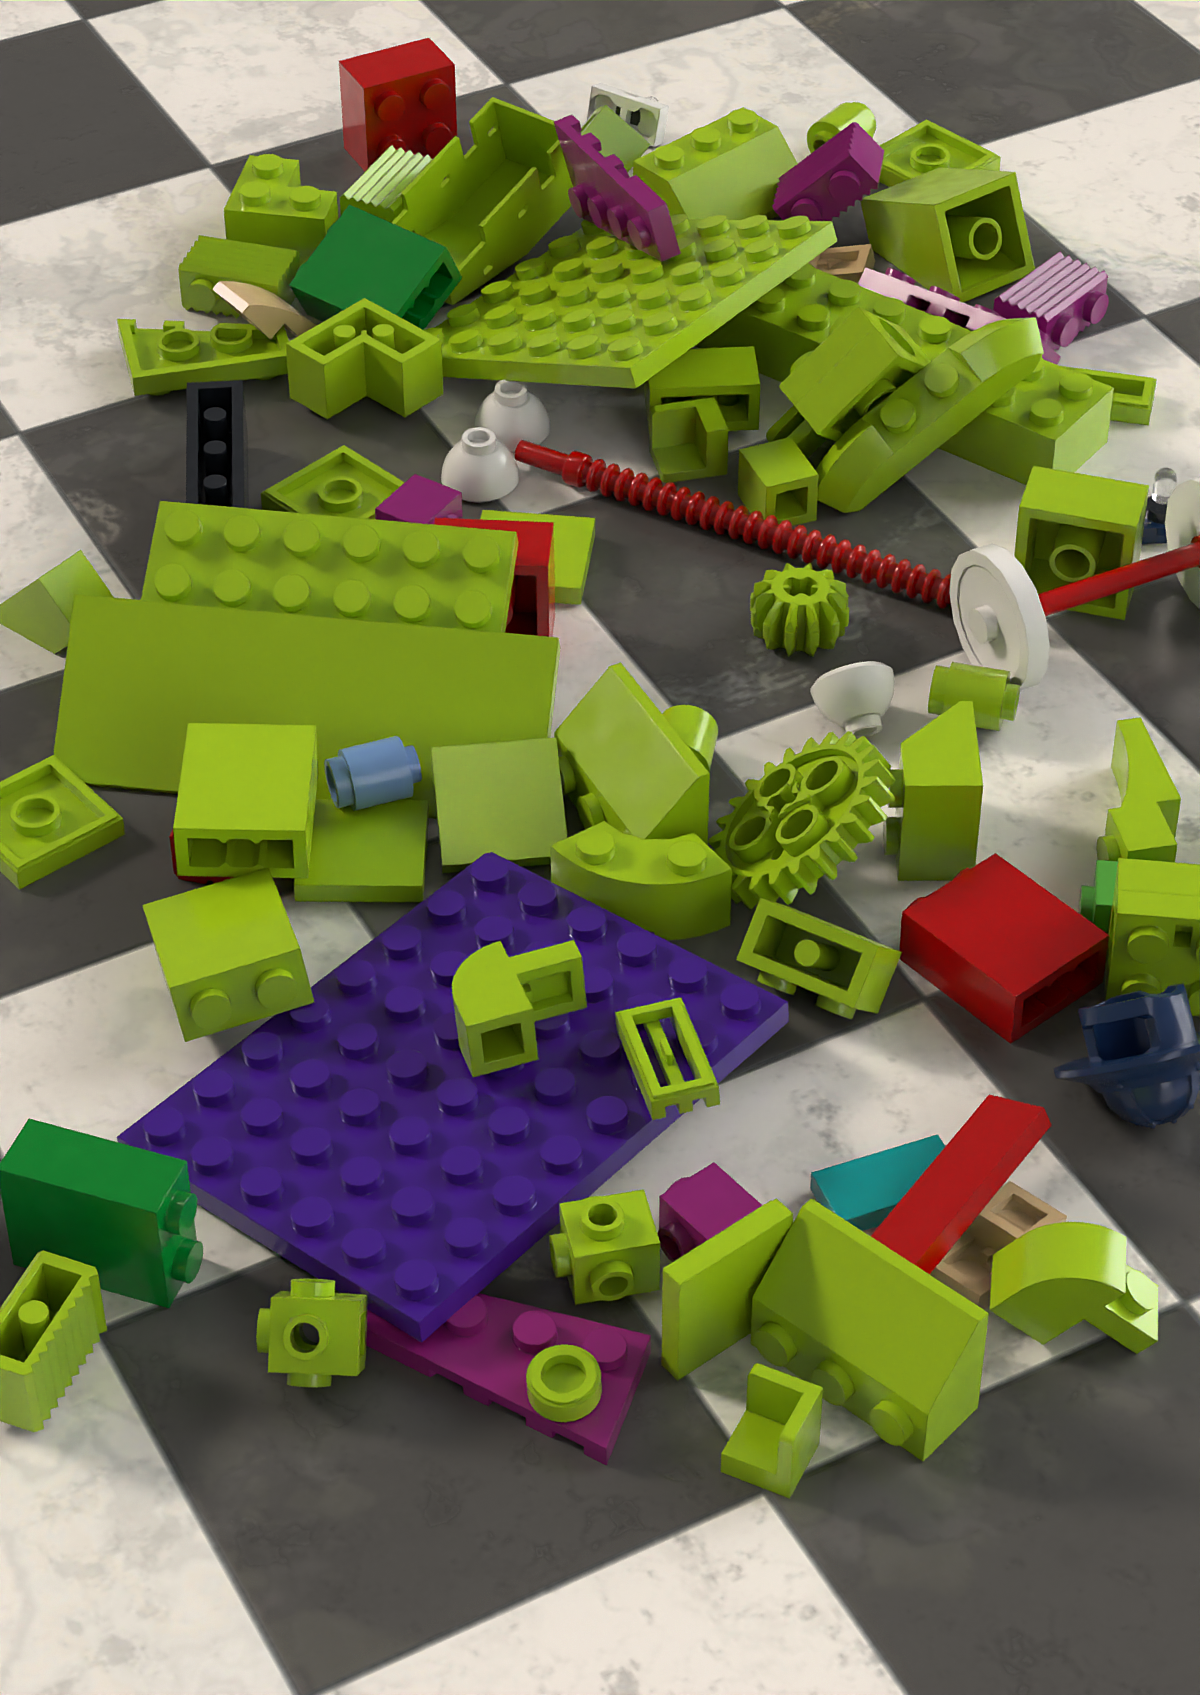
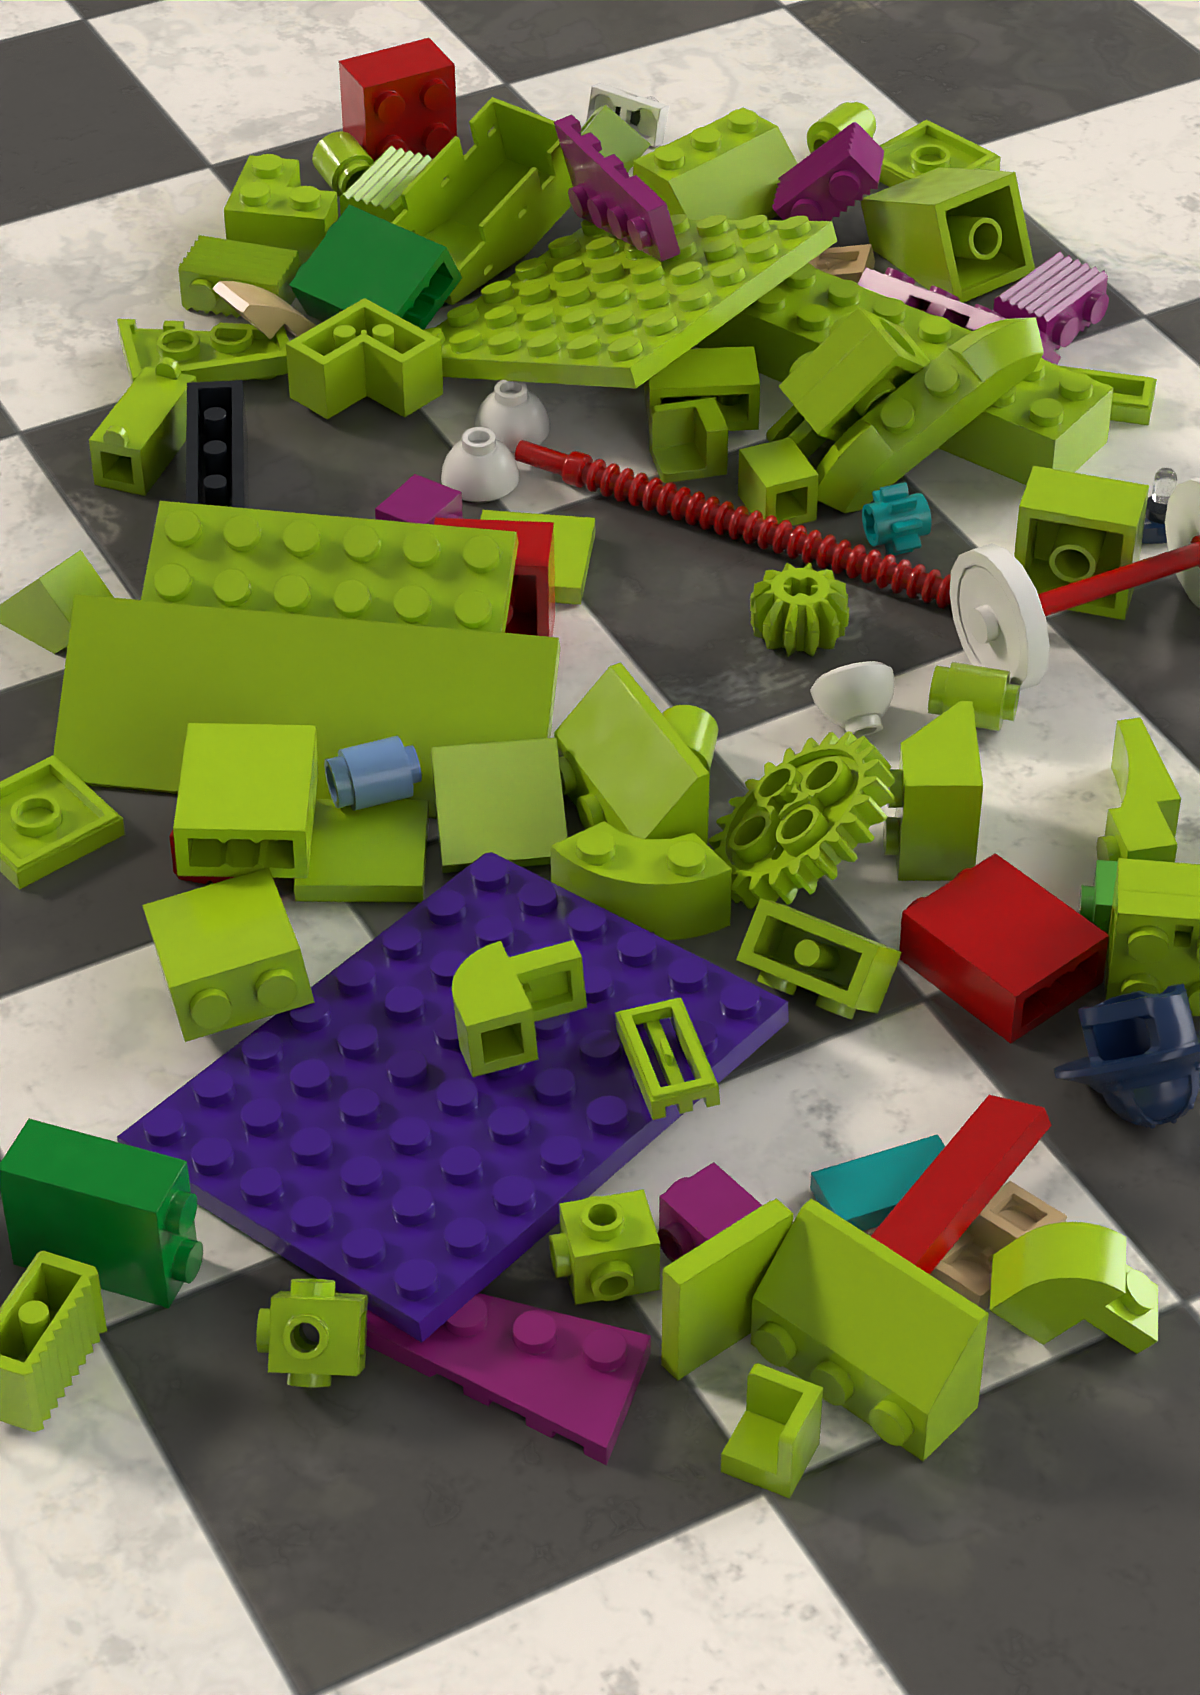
(142, 430): none -> lime brick
(333, 486): lime tile -> none
(340, 160): none -> lime brick
(564, 1383): lime tile -> none
(896, 519): none -> teal gear

